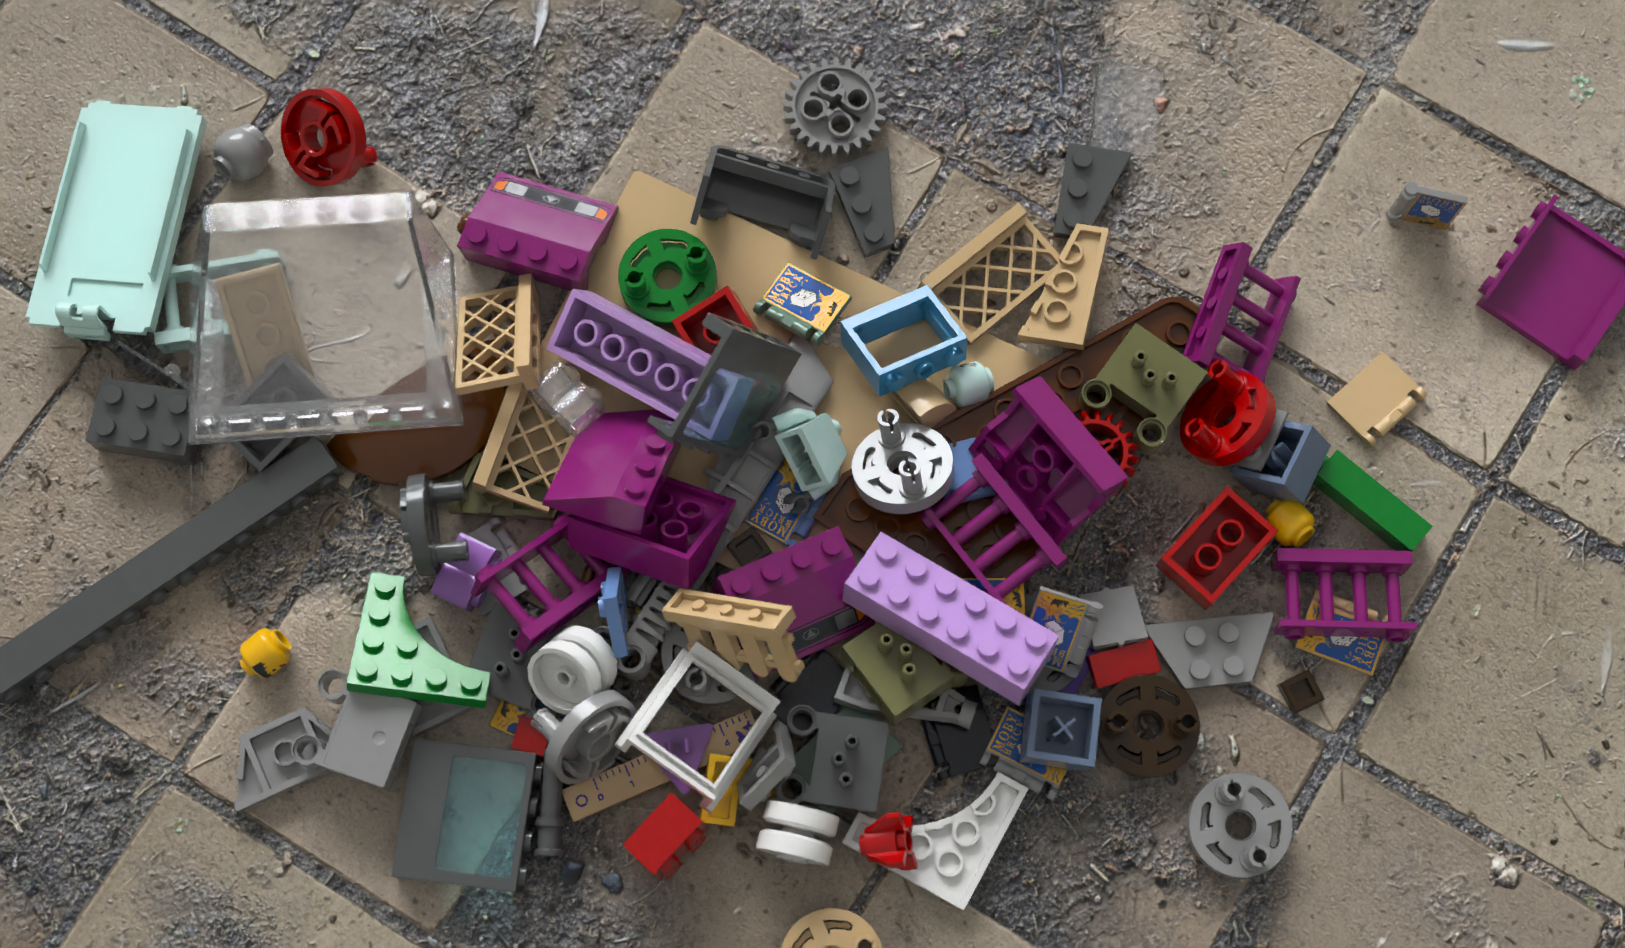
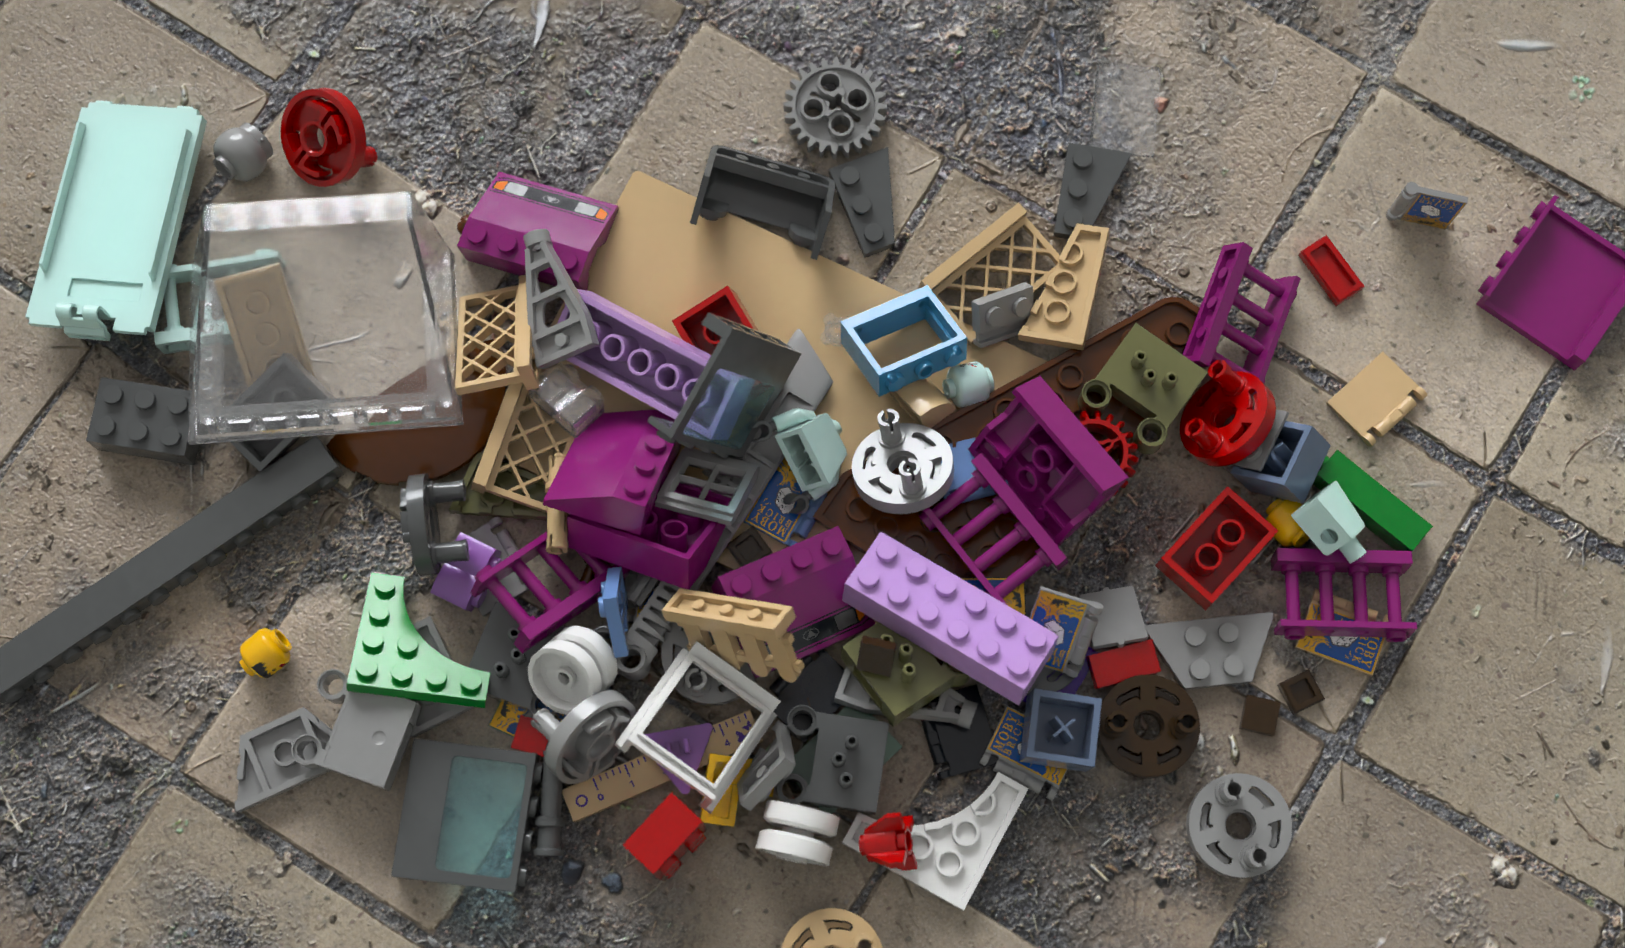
(171, 371): clear piece -> none
(556, 520): none -> tan pin
(569, 336): none -> light grey plate
(639, 284): green piece -> none
(698, 506): none -> light grey piece
(802, 303): piece -> none
(876, 656): none -> dark brown tile
(1001, 314): none -> light grey plate
(1259, 715): none -> dark brown tile
(1331, 270): none -> red tile
(1332, 522): none -> light aqua torso

